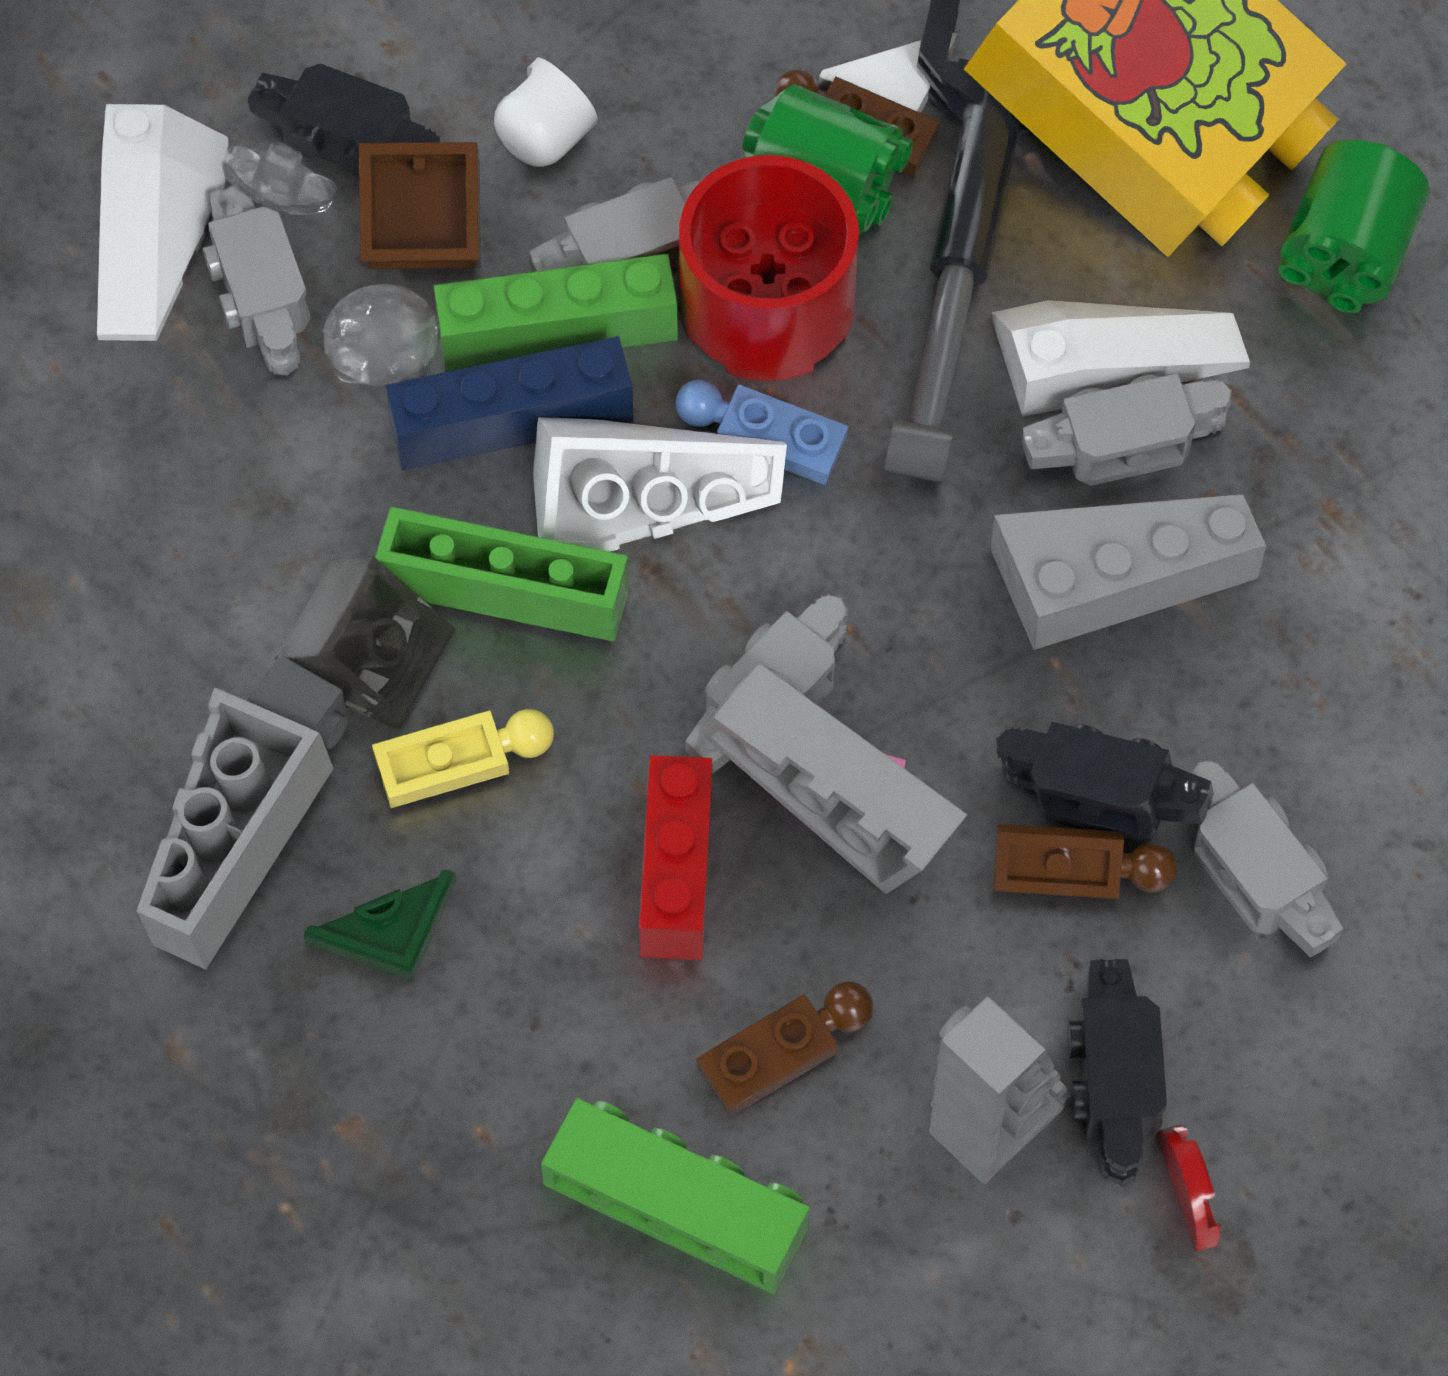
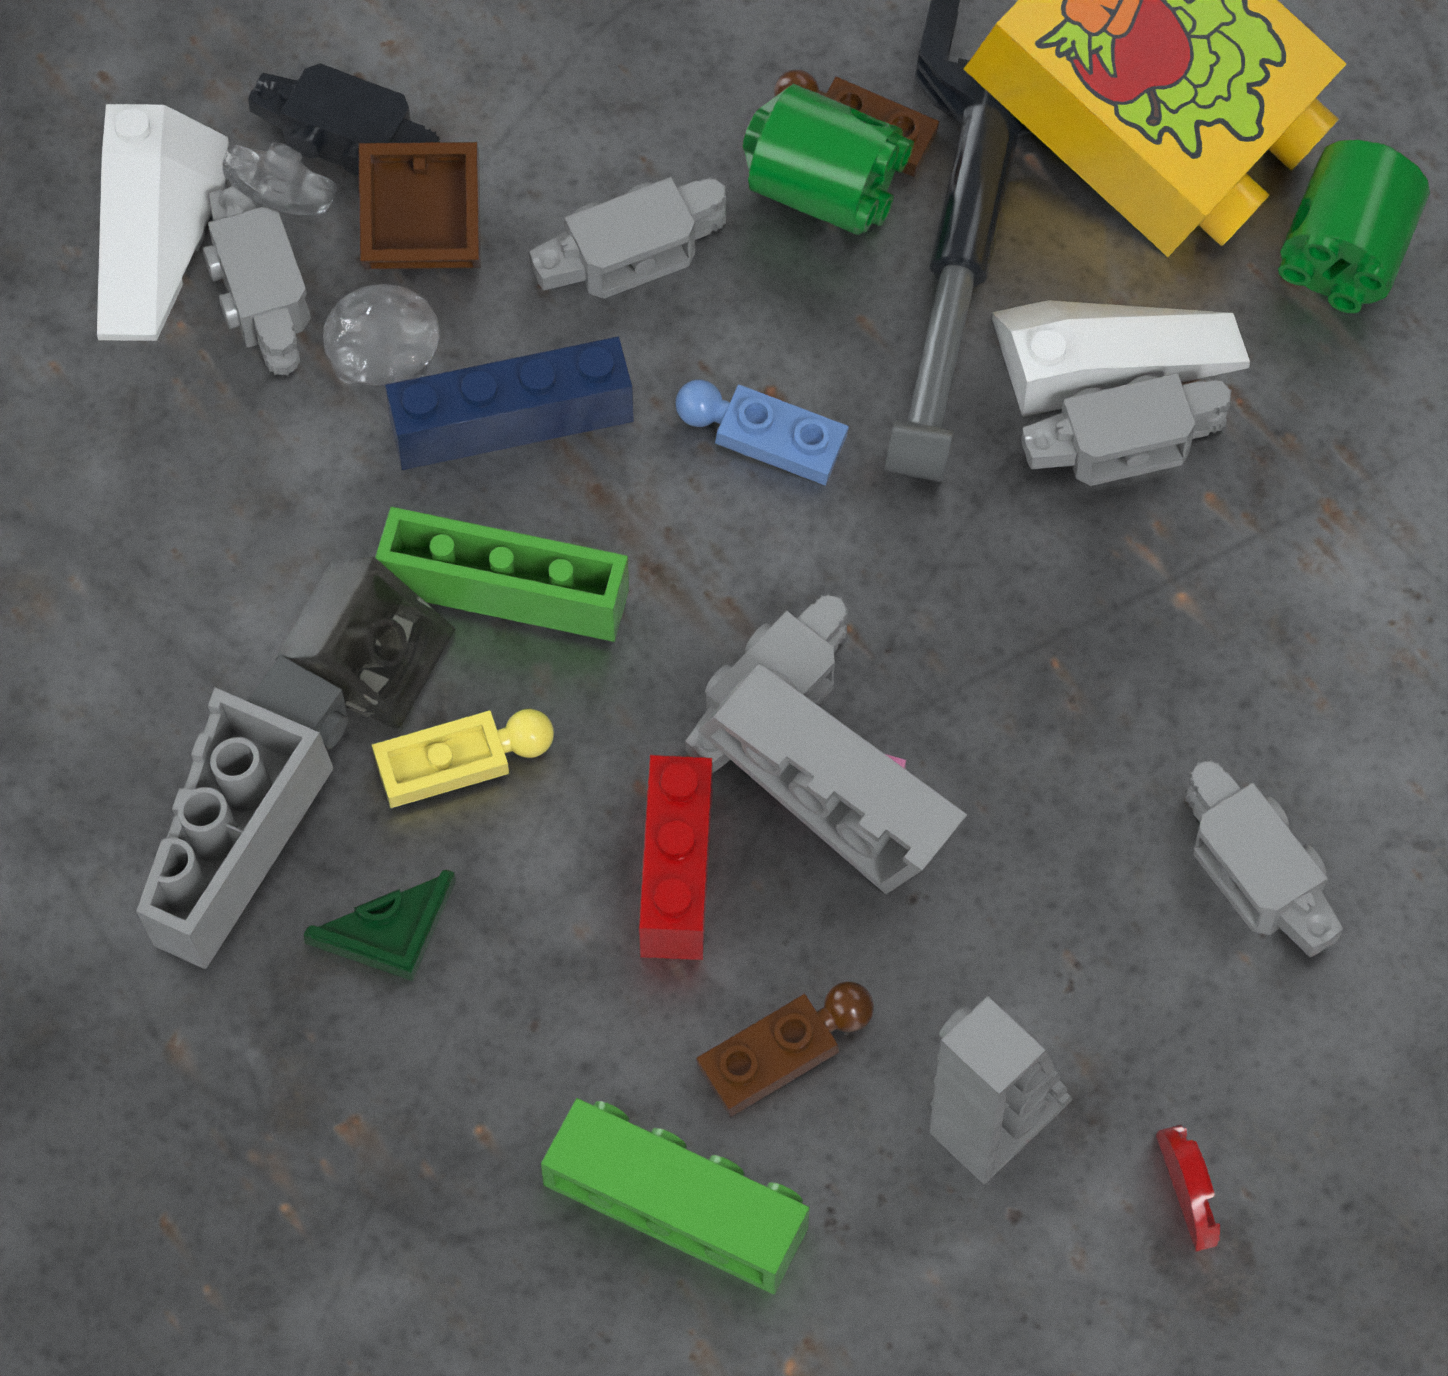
(543, 116): white helmet -> none
(555, 310): bright green brick -> none
(635, 481): white wedge -> none
(768, 266): red brick -> none
(888, 74): white tile -> none
(1076, 862): reddish brown plate -> none
(1103, 779): black hinge -> none
(1120, 1068): black hinge -> none
(1121, 561): light grey wedge -> none

